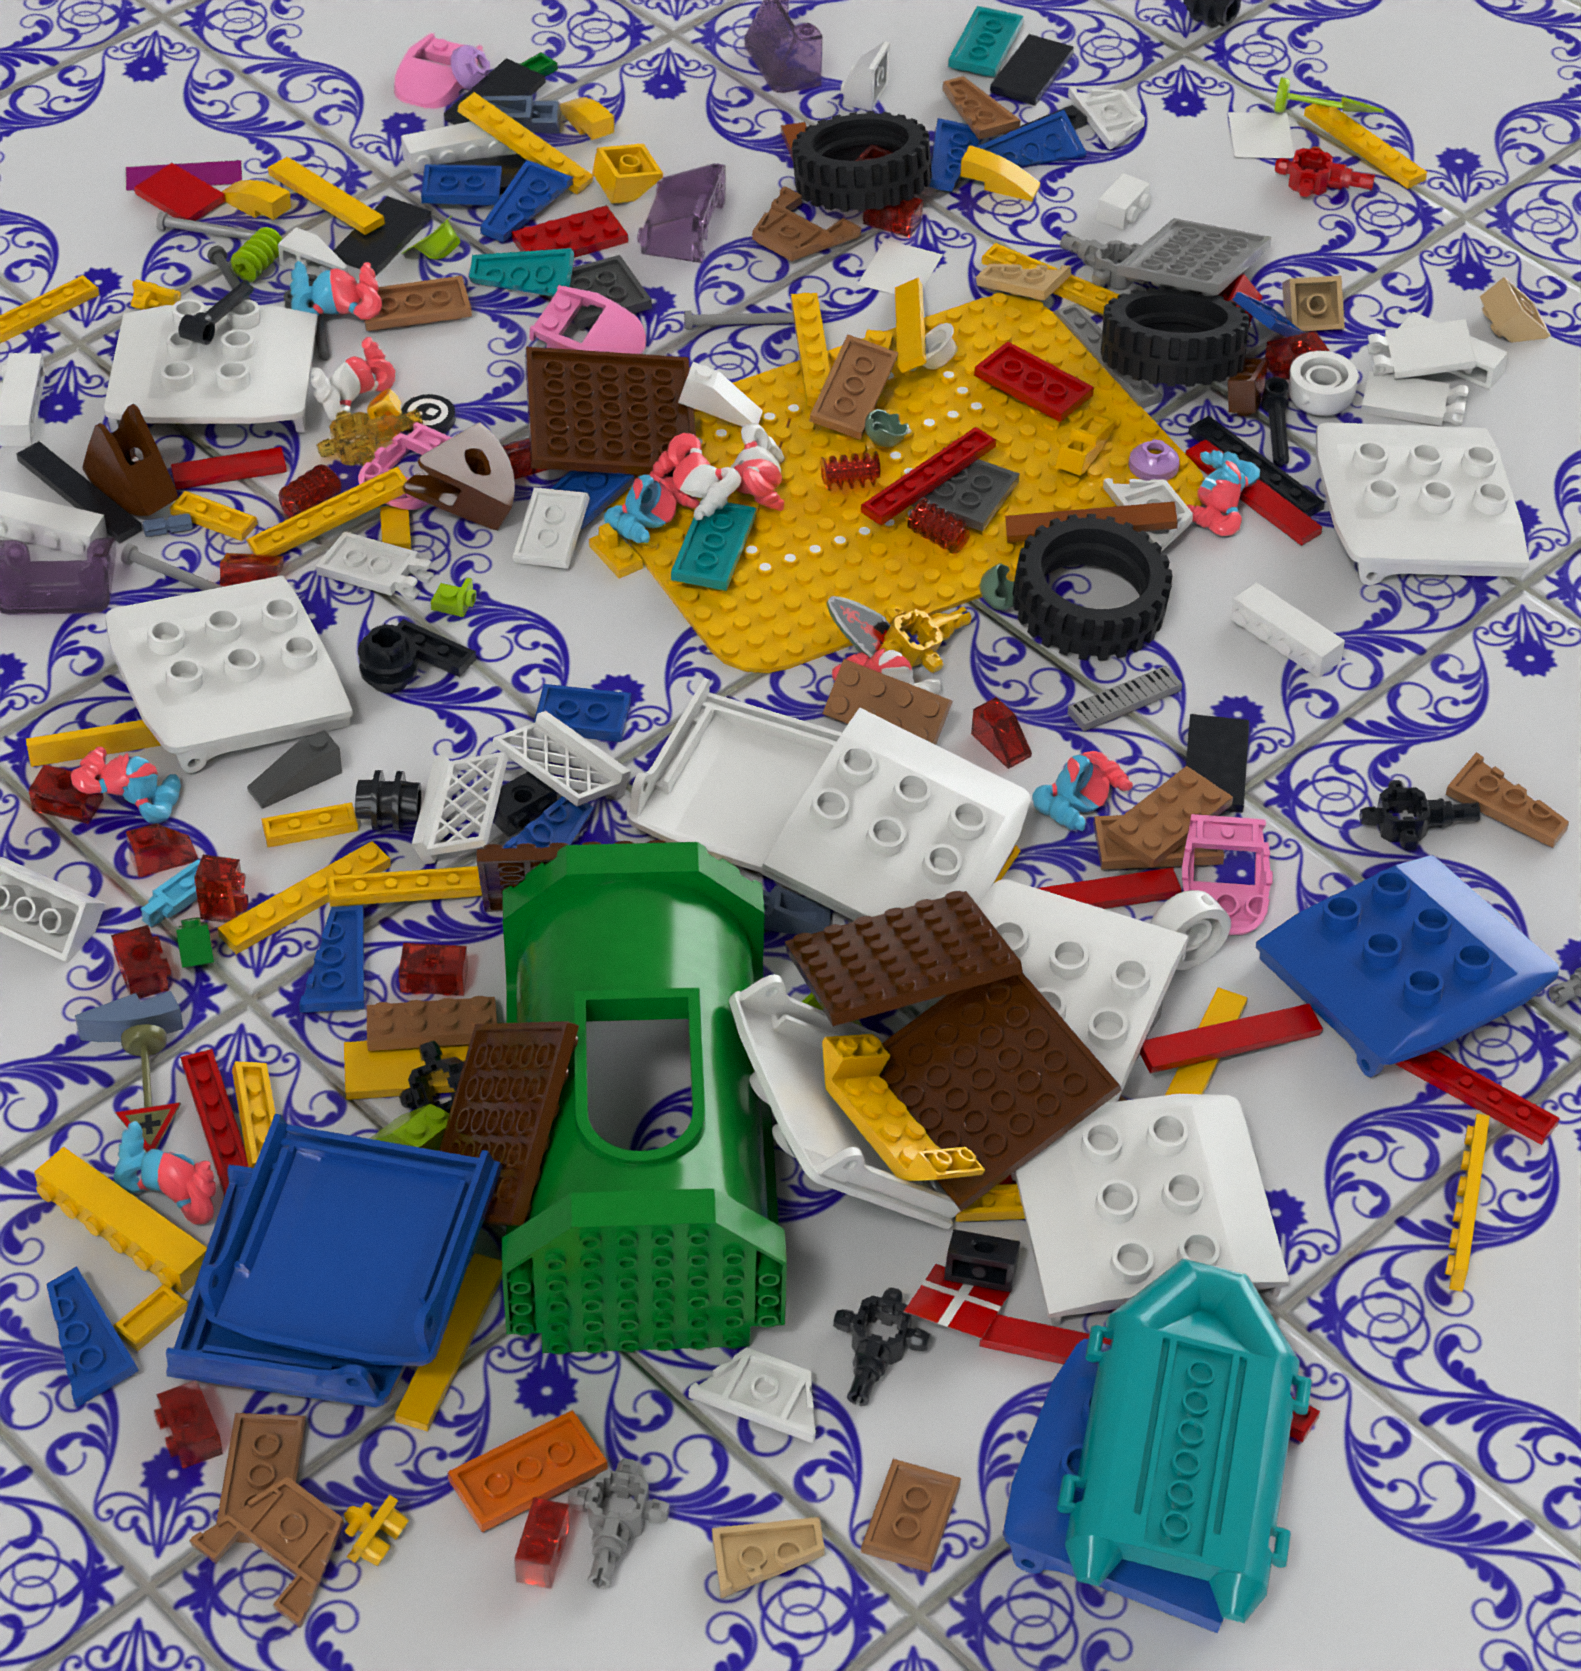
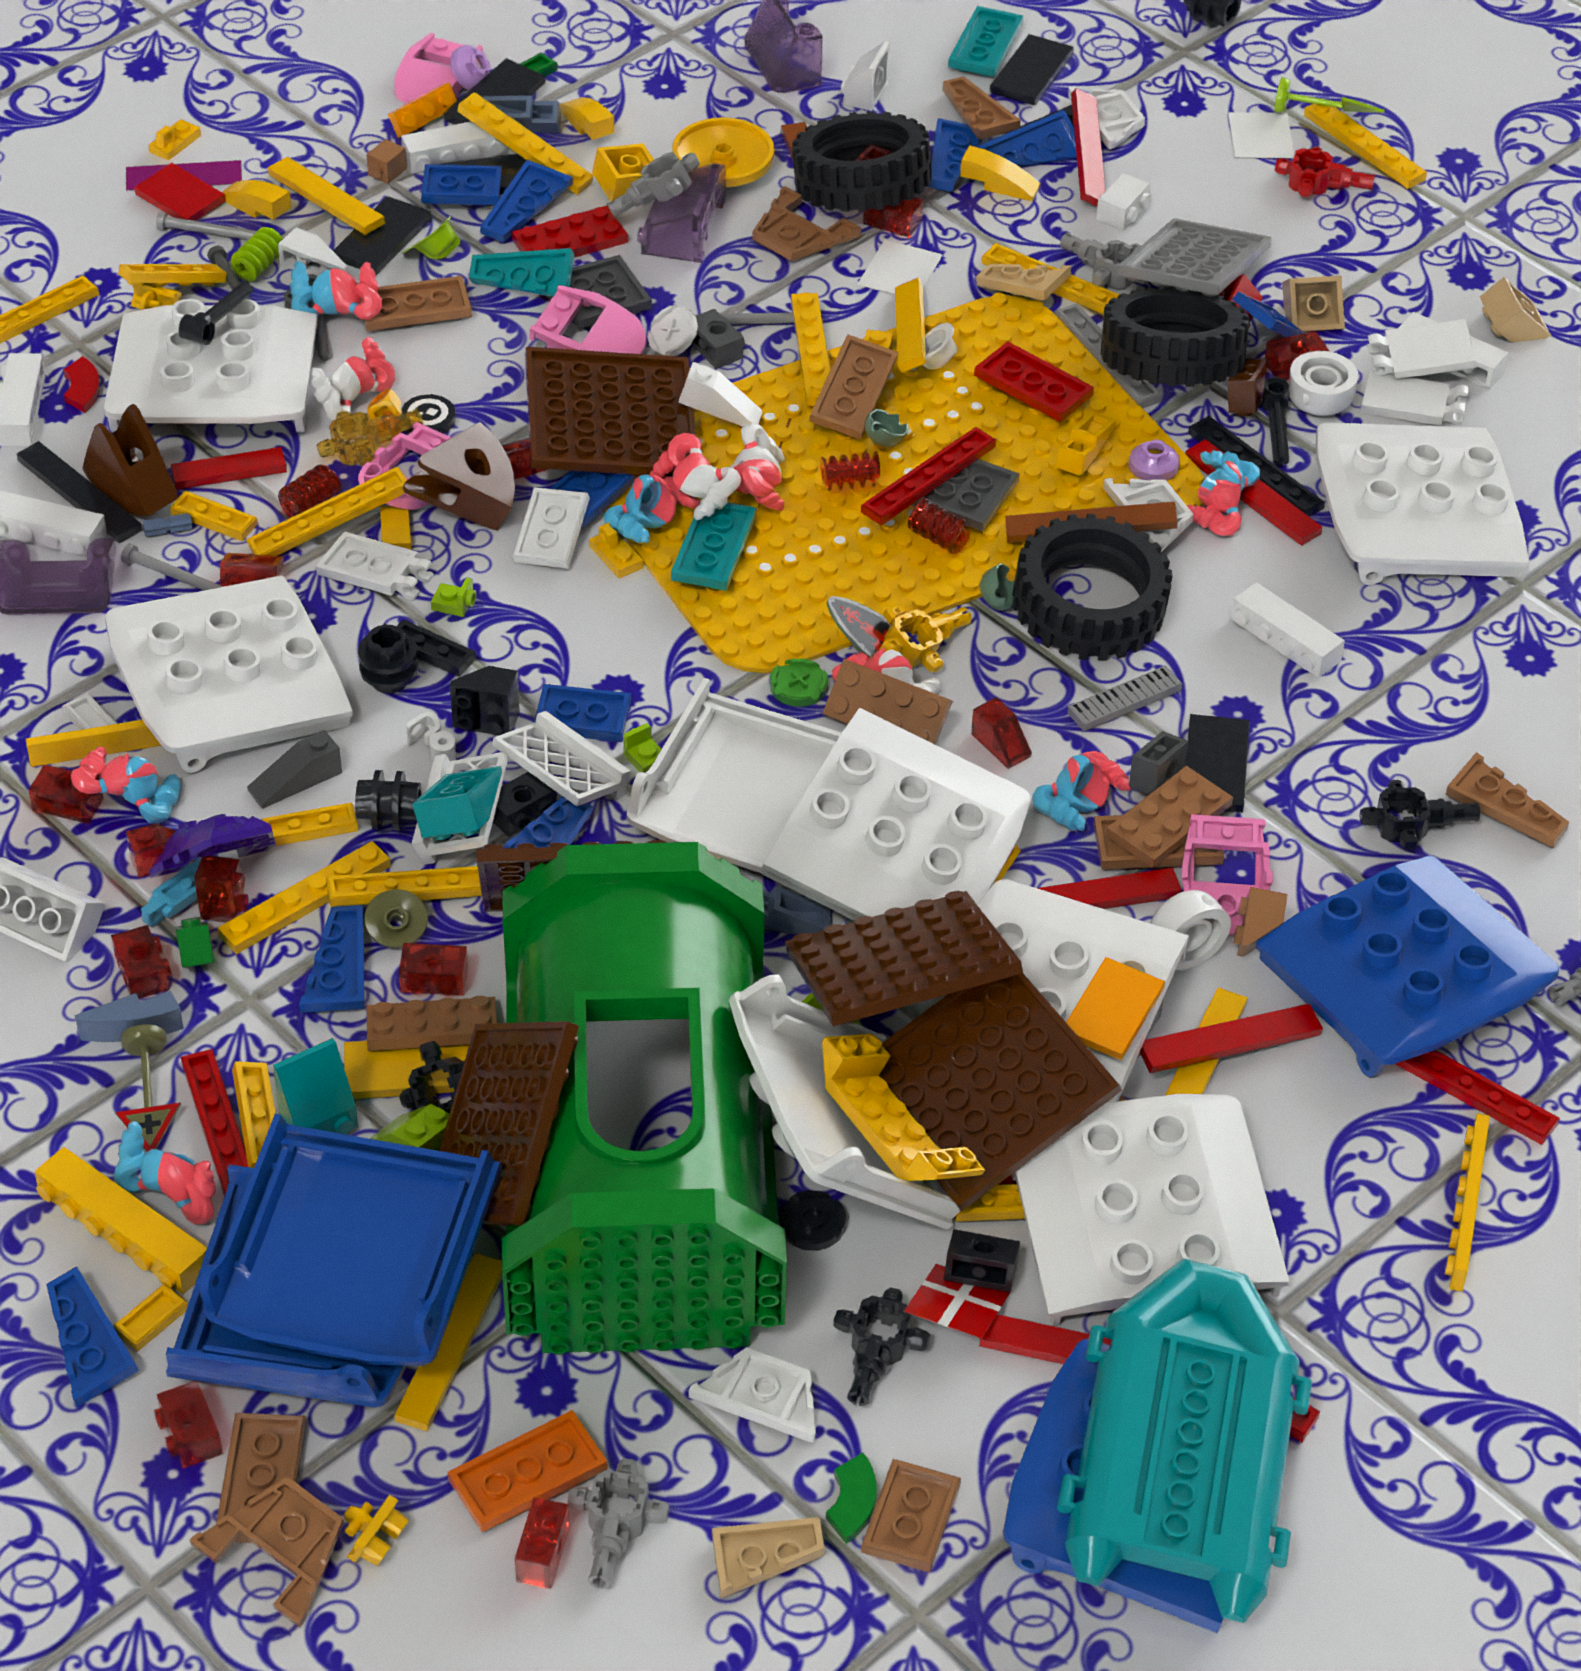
(84, 384): none -> red tile
(87, 713): none -> white tile
(172, 273): none -> yellow plate
(174, 139): none -> yellow hinge
(212, 837): none -> dark purple wedge
(316, 1090): none -> teal slope
(386, 161): none -> medium nougat brick
(393, 906): none -> olive dish
(422, 109): none -> light orange plate
(438, 740): none -> white leg
(457, 803): none -> teal slope
(486, 700): none -> black slope
(640, 747): none -> lime bracket
(659, 180): none -> light grey piece
(672, 331): none -> white tile
(717, 339): none -> dark grey brick
(728, 141): none -> yellow dish
(799, 683): none -> bright green tile
(812, 1220): none -> black tile
(856, 1498): none -> green tile
(1088, 146): none -> tile
(1114, 1007): none -> light orange tile
(1157, 762): none -> dark grey brick
(1261, 914): none -> medium nougat slope

